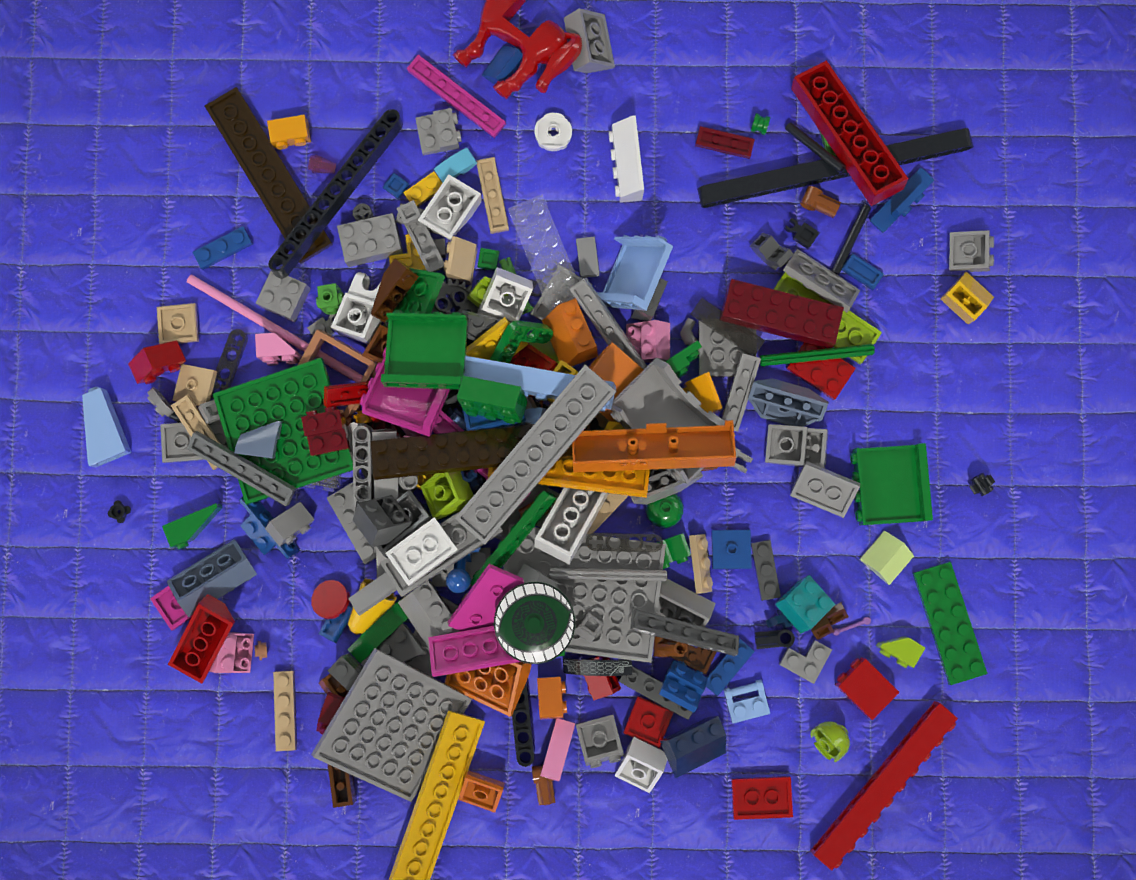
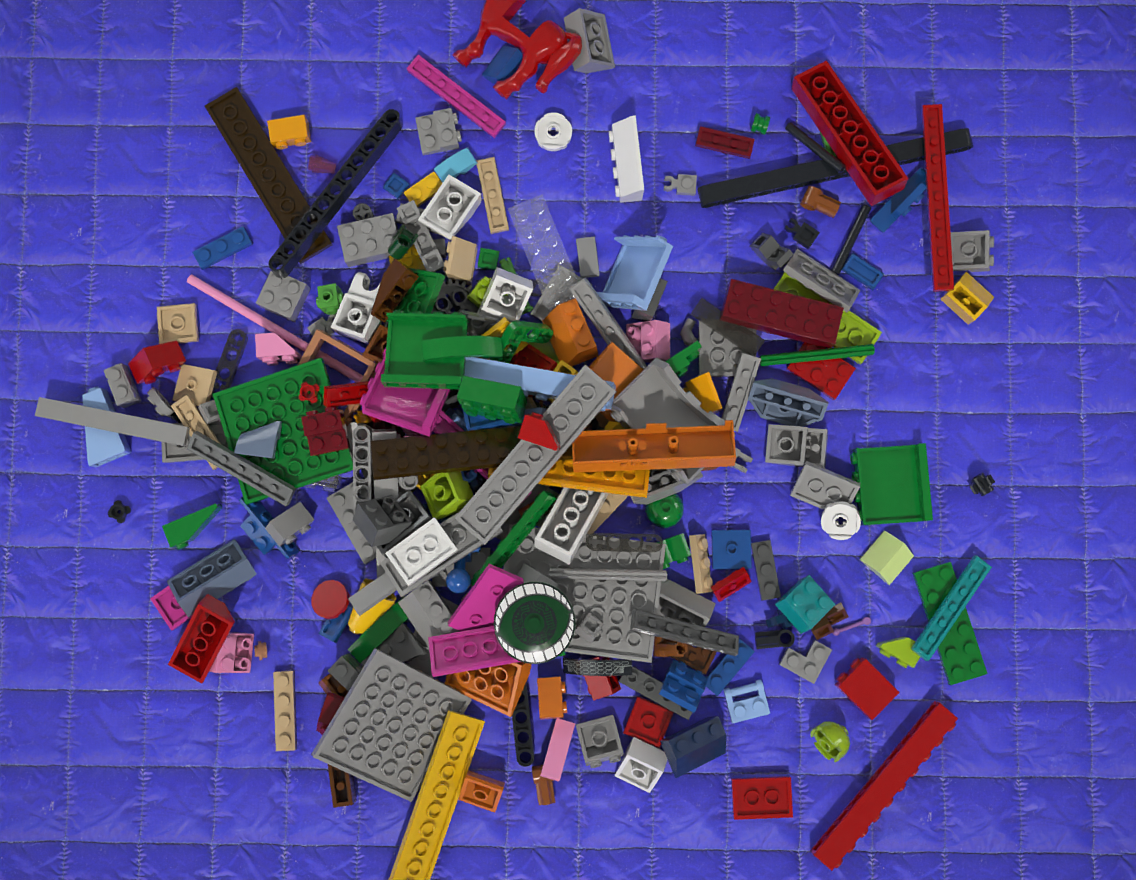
(112, 421): none -> light grey tile
(122, 385): none -> light grey brick
(305, 387): none -> red plate
(401, 243): none -> dark green piece
(462, 346): none -> green slope
(538, 431): none -> red slope
(684, 184): none -> light grey plate
(731, 584): none -> red plate
(833, 512): none -> white plate
(937, 198): none -> red plate
(951, 608): none -> teal tile

